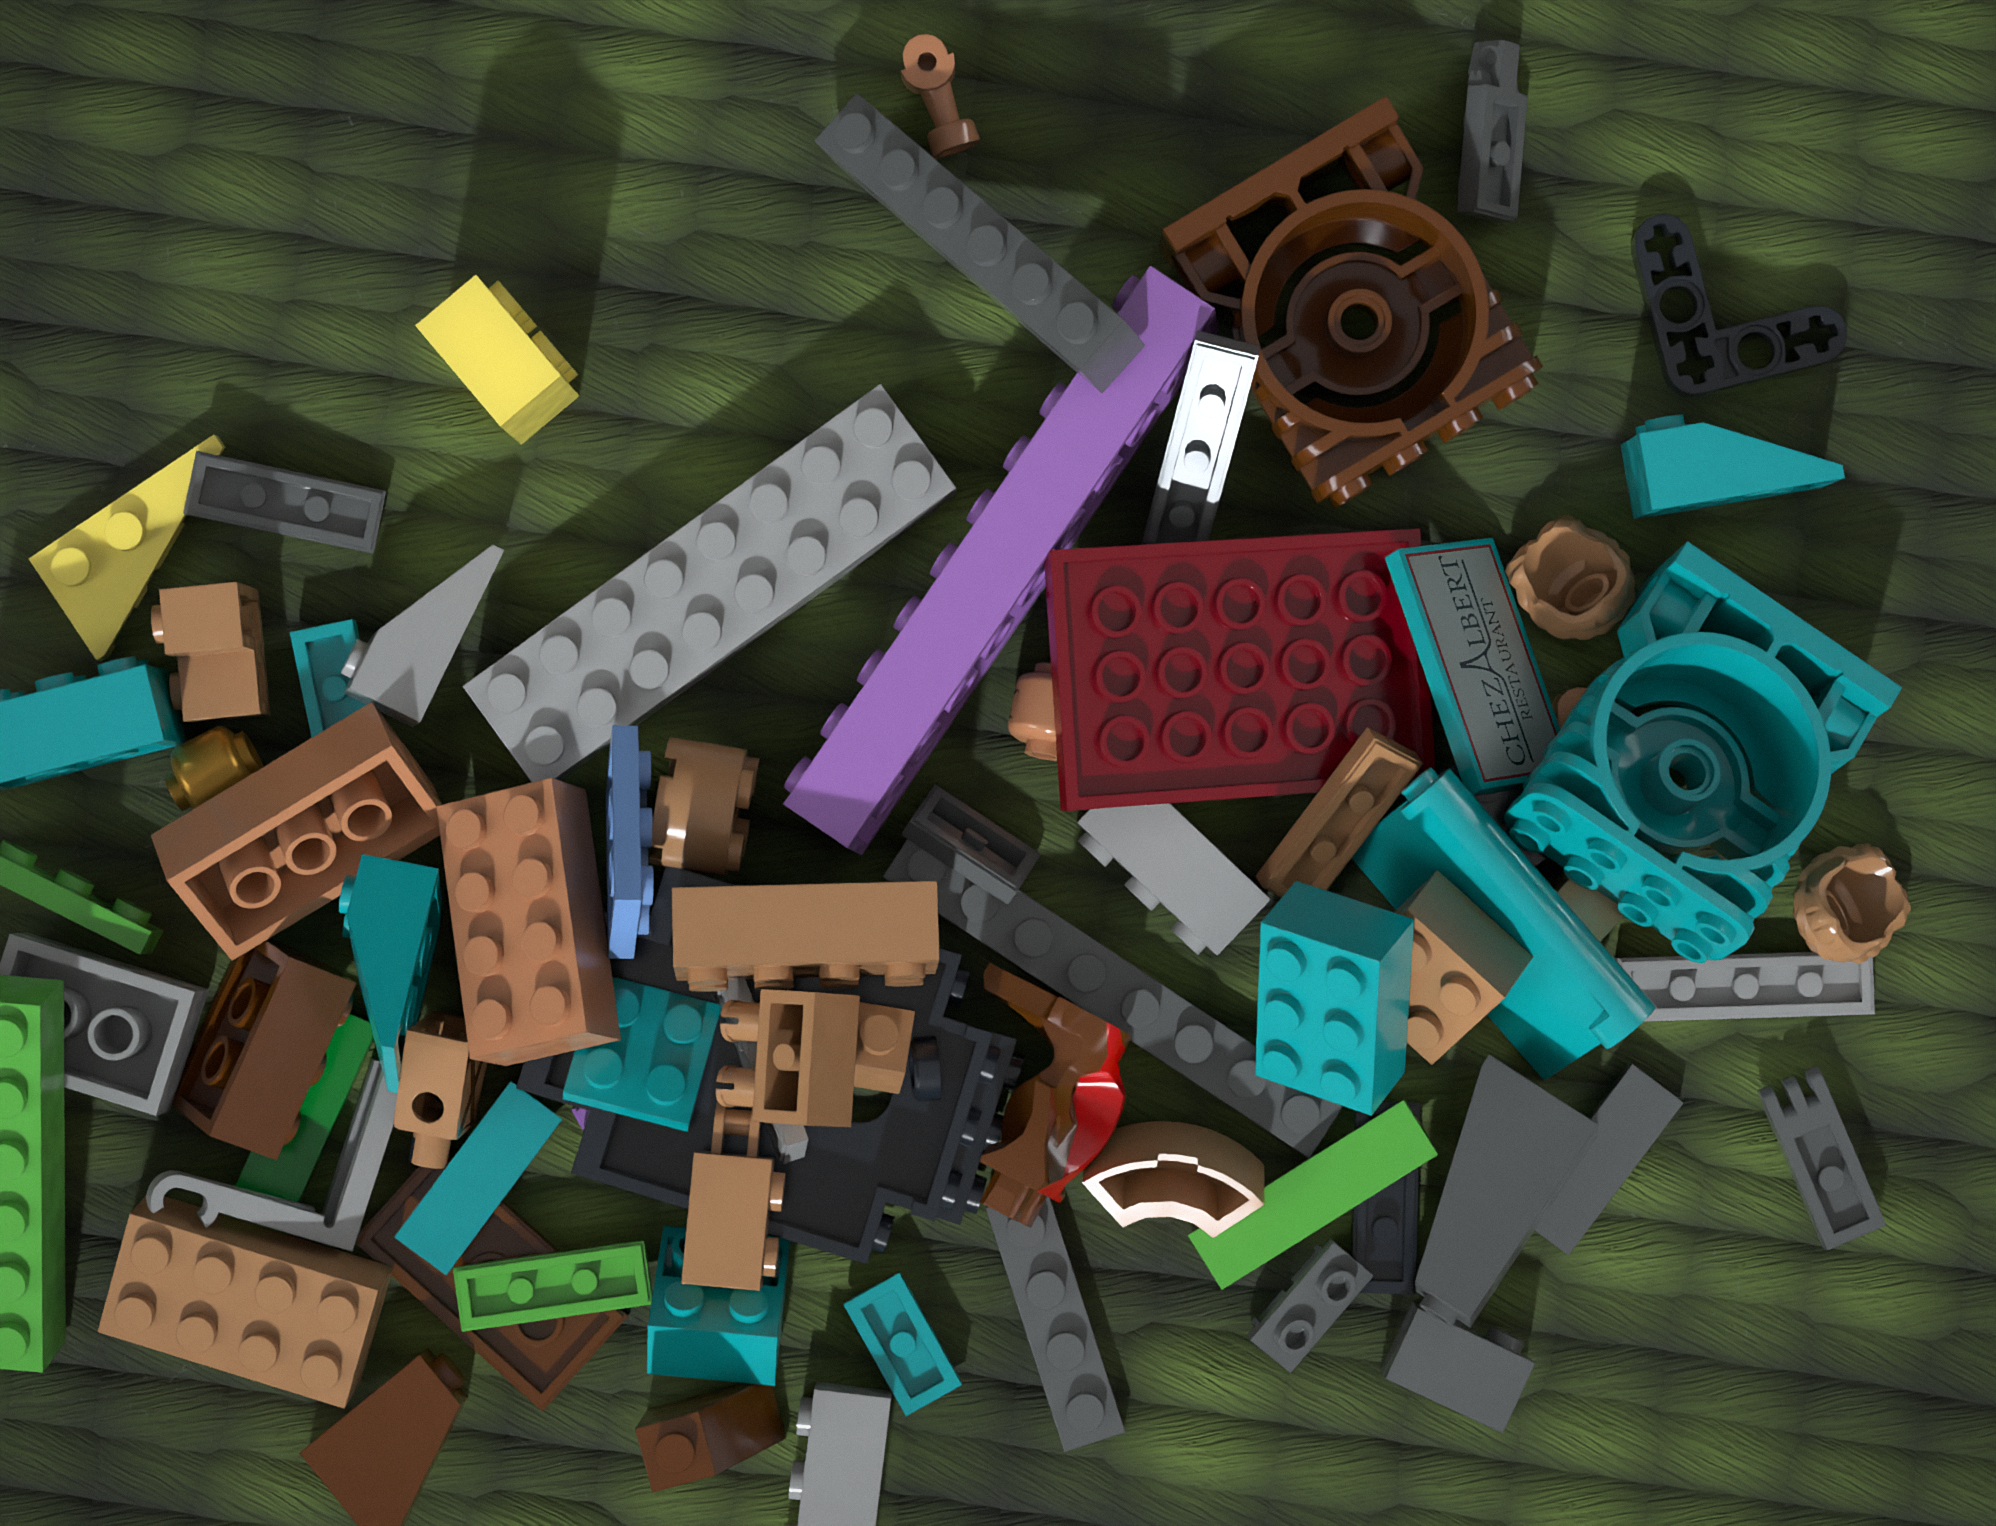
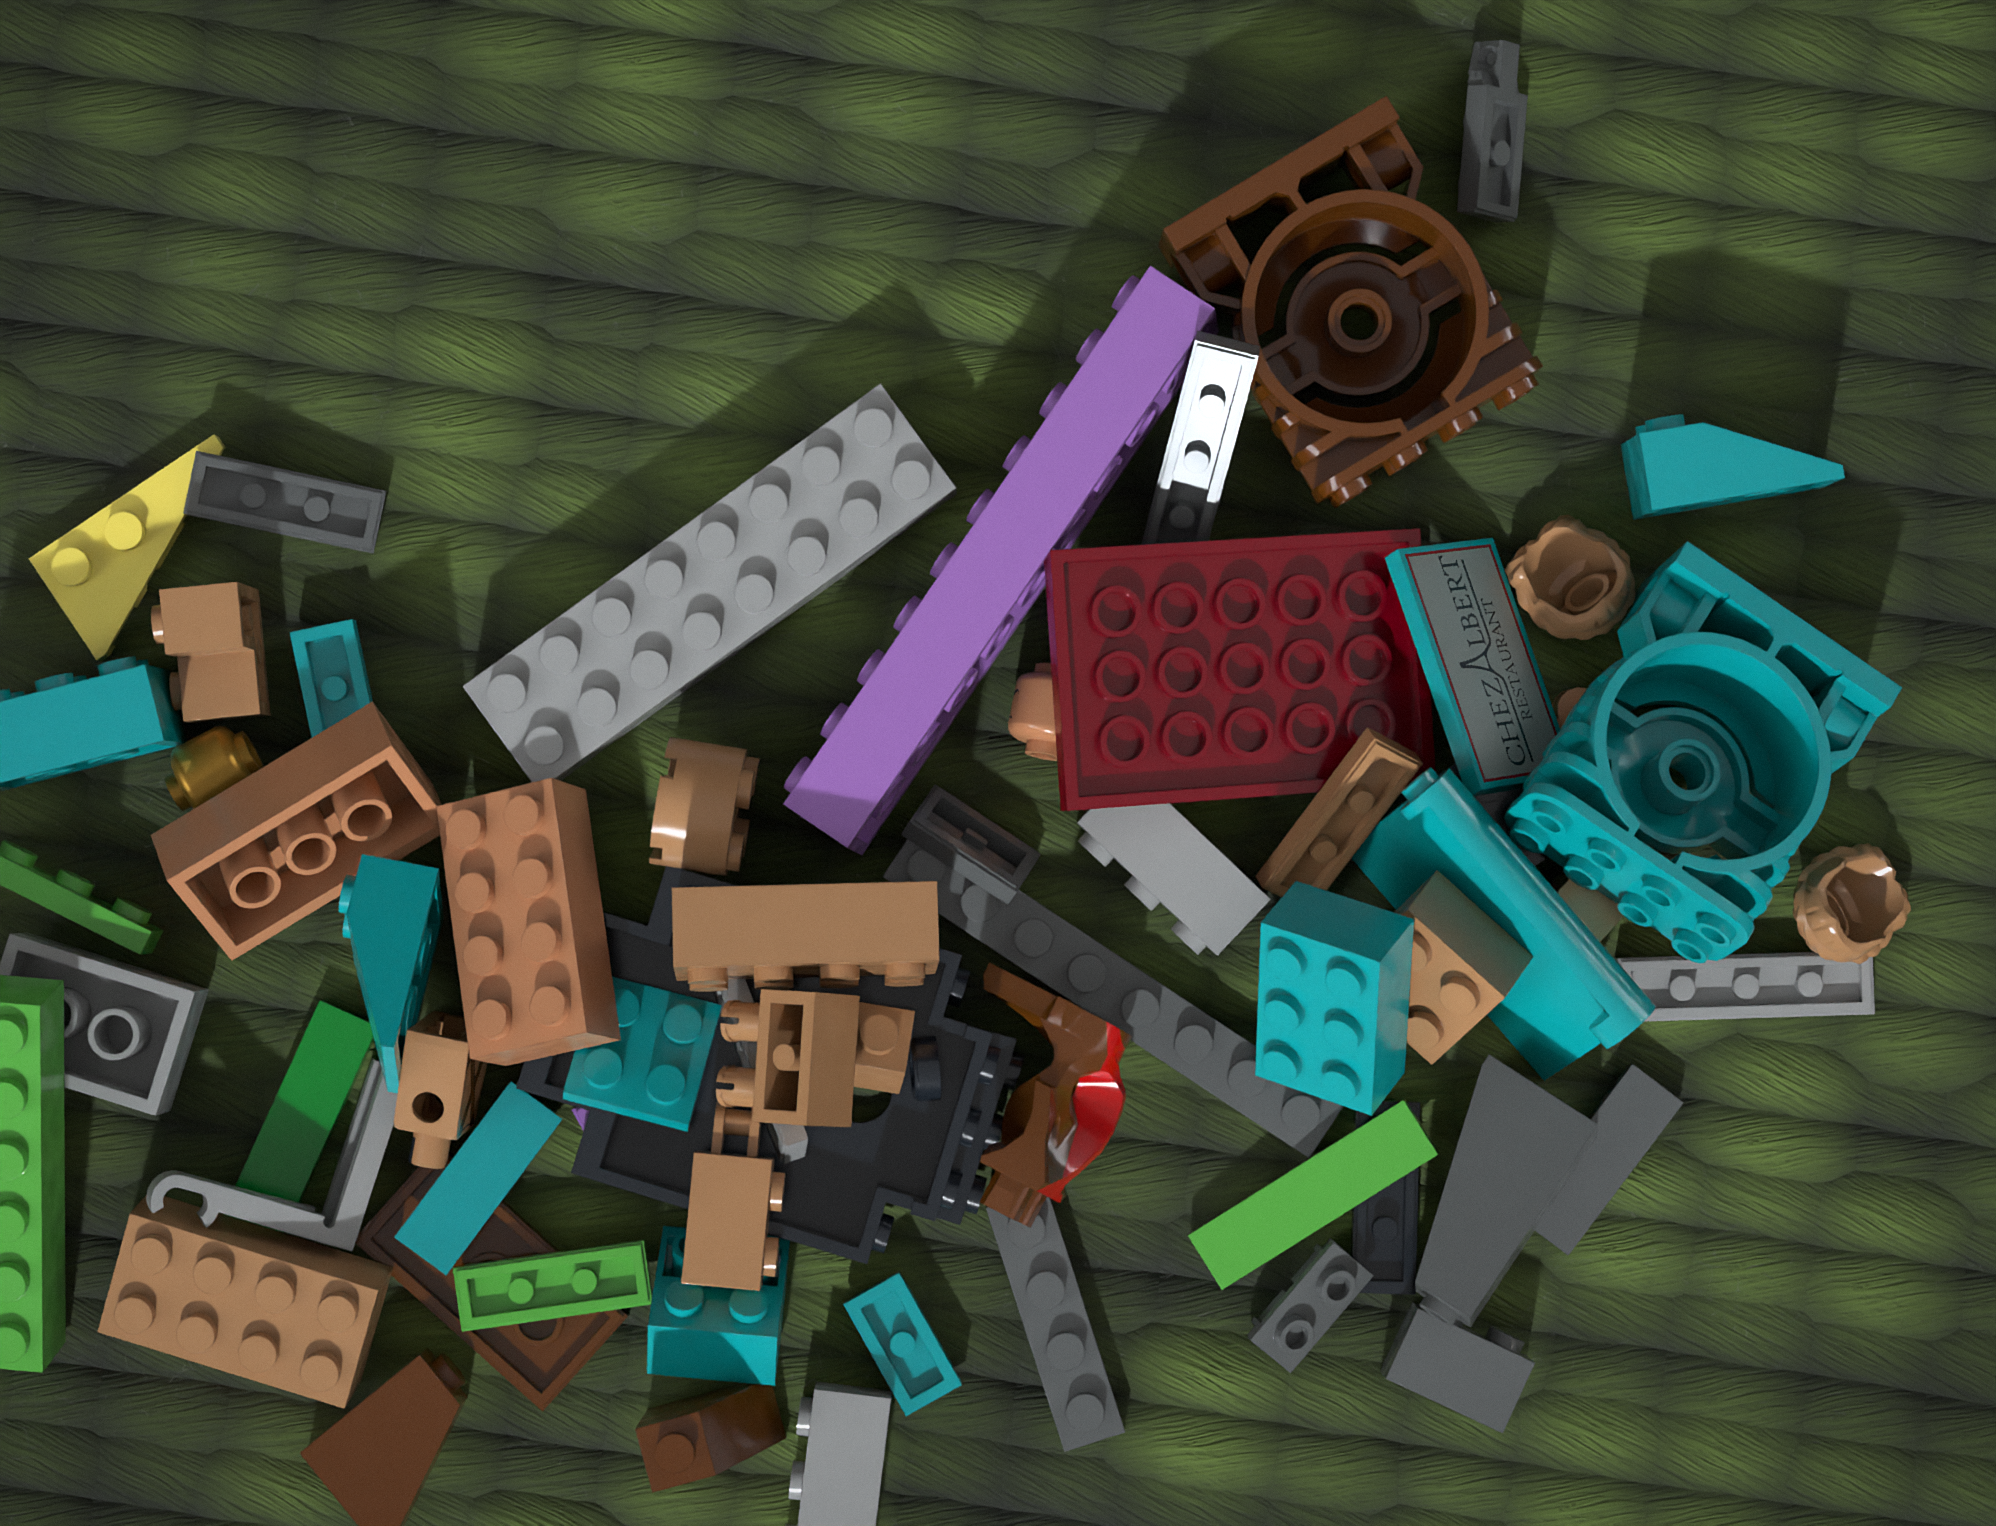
(263, 1047): reddish brown slope -> none
(413, 650): light grey slope -> none
(489, 348): light yellow brick -> none
(627, 842): medium blue plate -> none
(930, 73): nougat leg -> none
(980, 243): dark grey brick -> none
(1176, 1174): medium nougat brick -> none
(1721, 345): black beam -> none
(1822, 1161): dark grey hinge -> none

